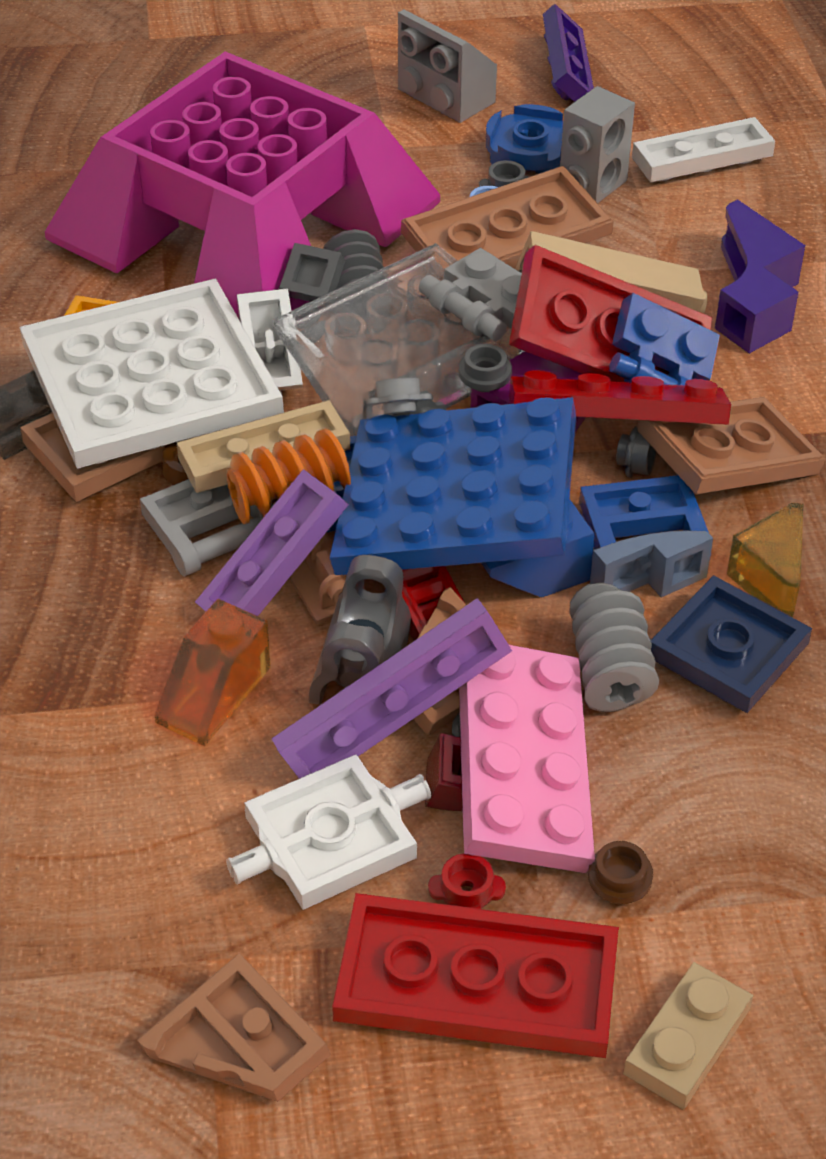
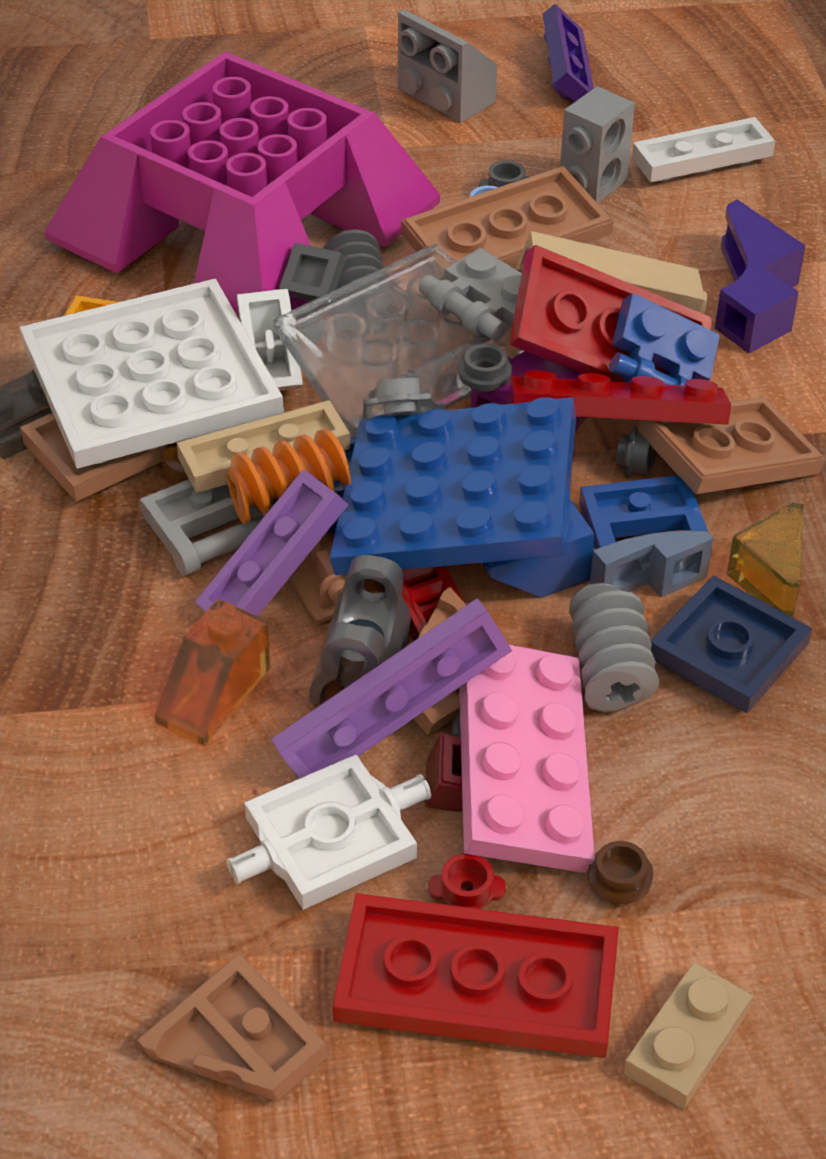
(526, 137): blue plate -> none

